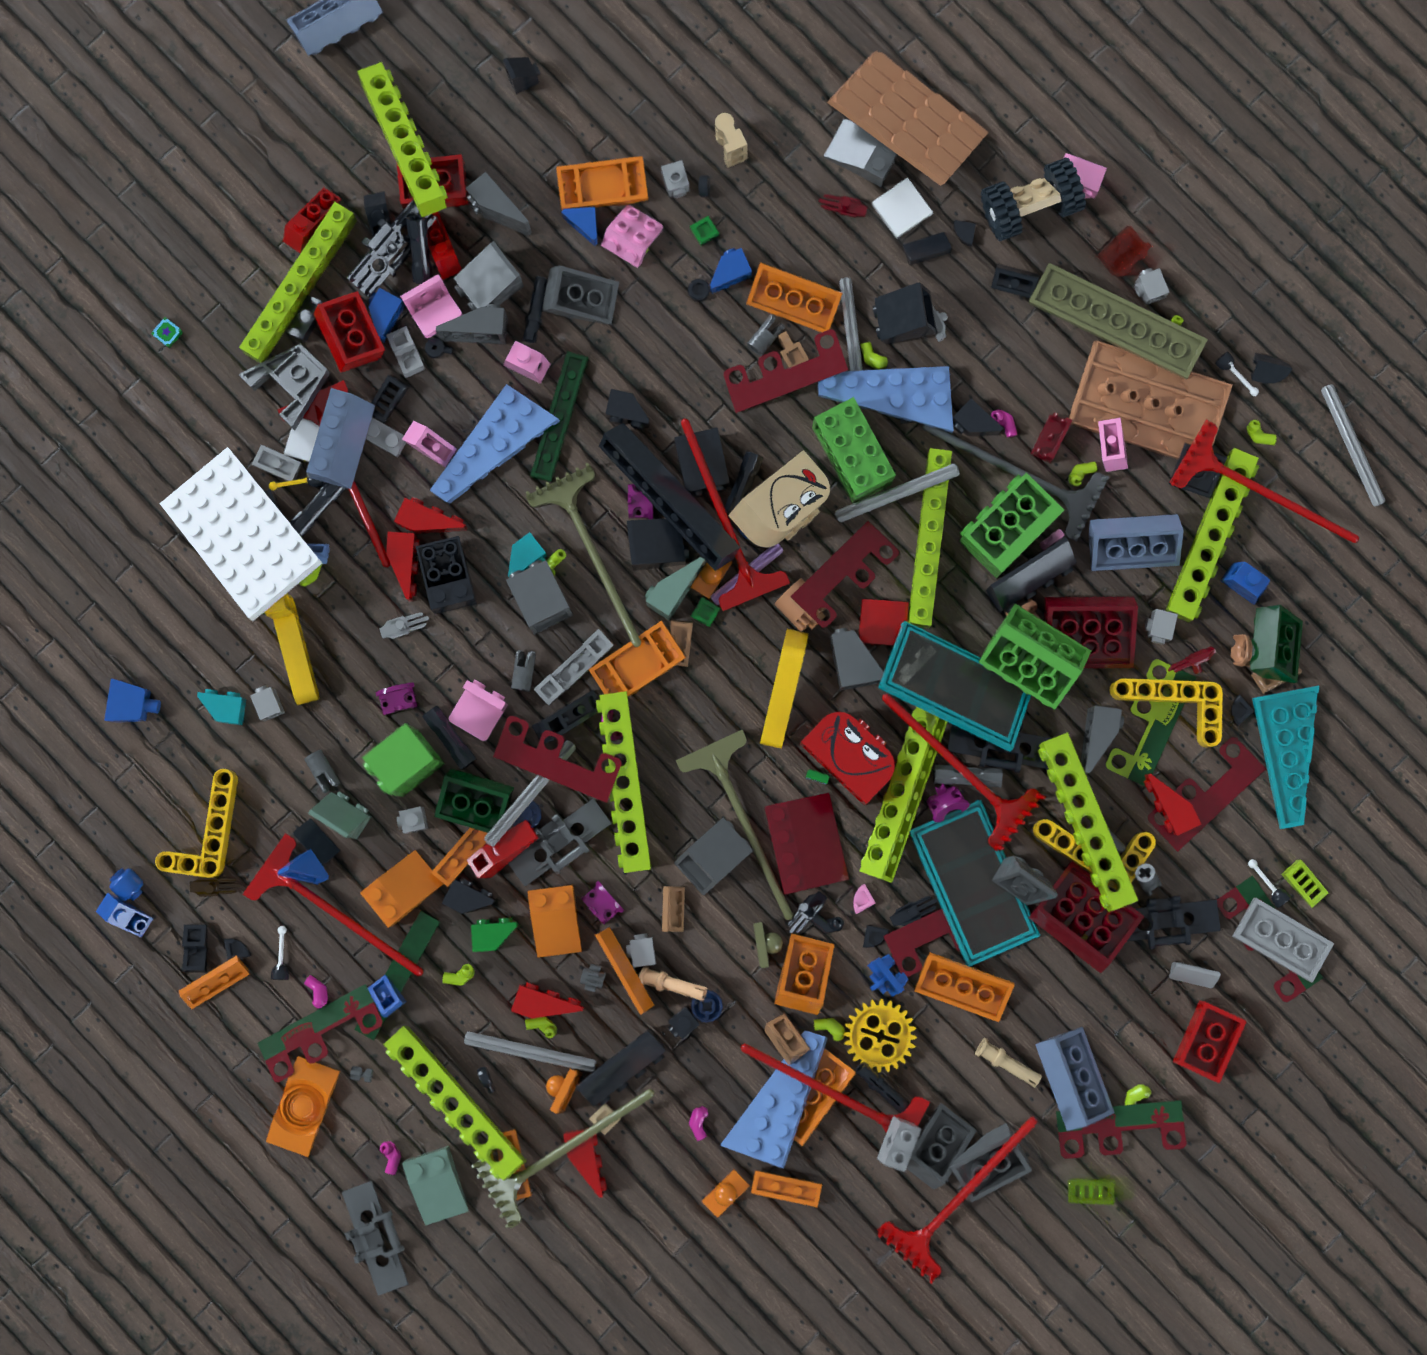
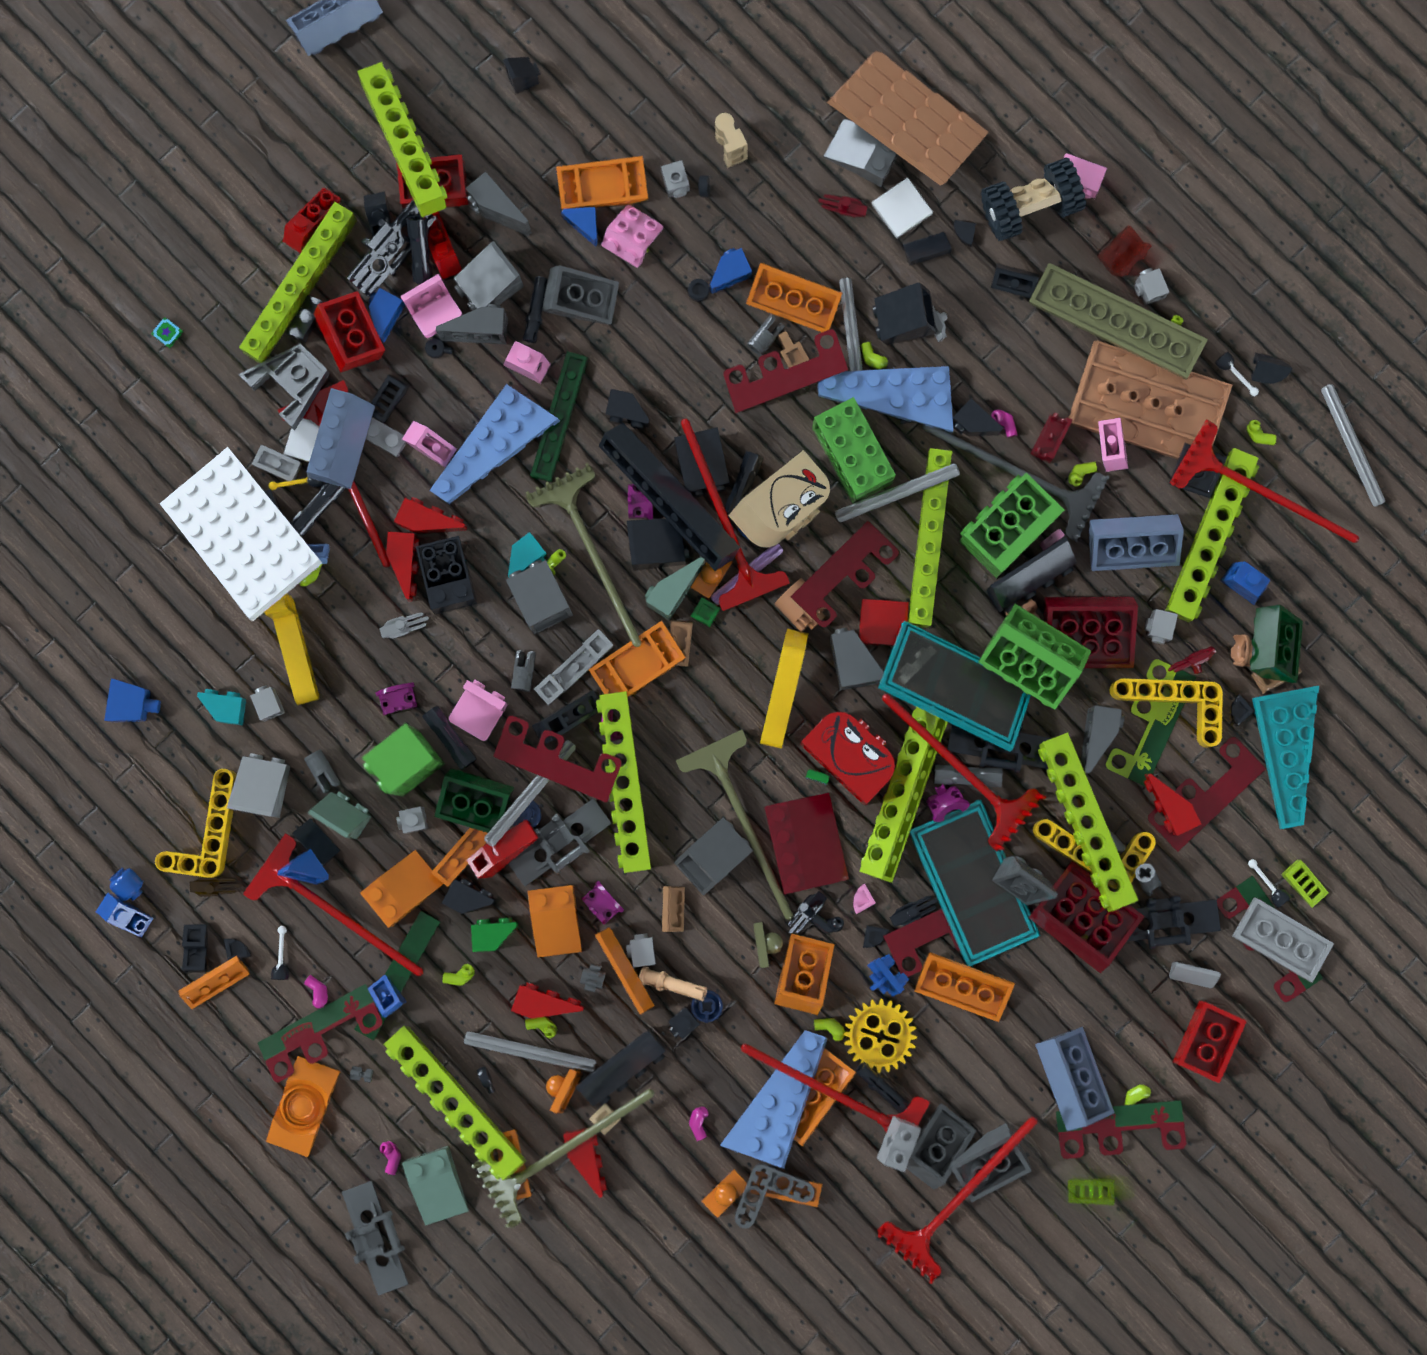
(260, 786): none -> light grey slope
(405, 352): light grey slope -> none
(704, 231): green tile -> none
(769, 1183): none -> dark grey beam
(786, 1039): medium nougat slope -> none
(999, 1058): tan pin -> none

